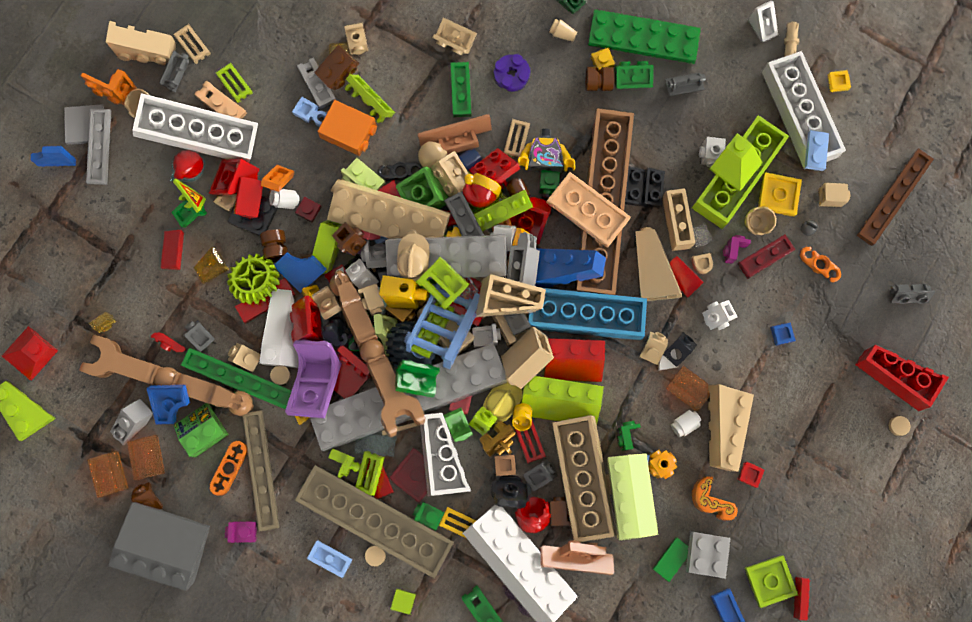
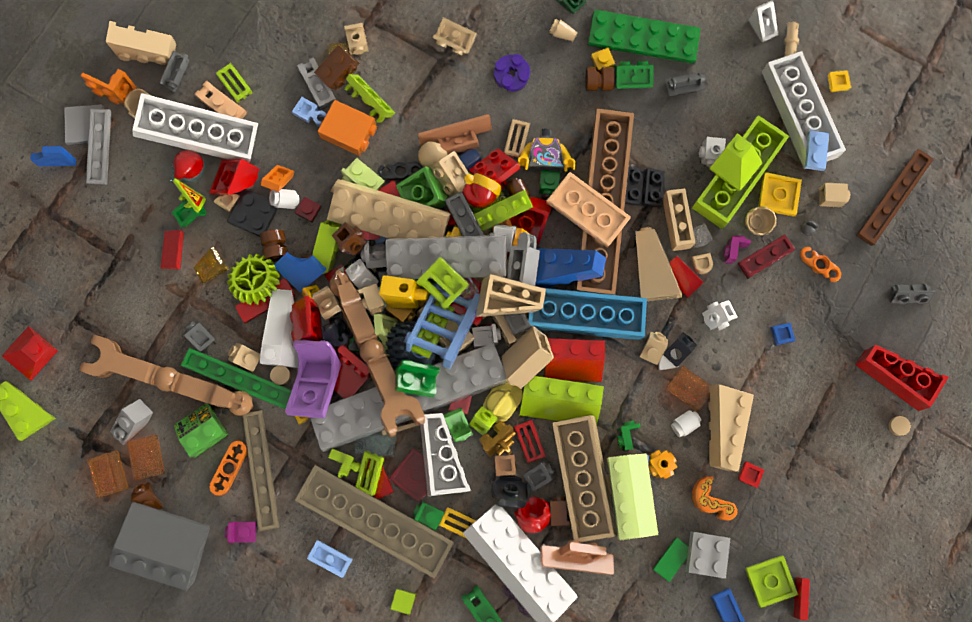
(103, 322): clear yellow plate -> none
(166, 401): blue tile -> none
(167, 343): red piece -> none
(200, 55): tan tile -> none
(248, 197): red slope -> none
(375, 556): tan tile -> none
(413, 256): tan piece -> none
(461, 89): green plate -> none
(522, 417): yellow wheel -> none

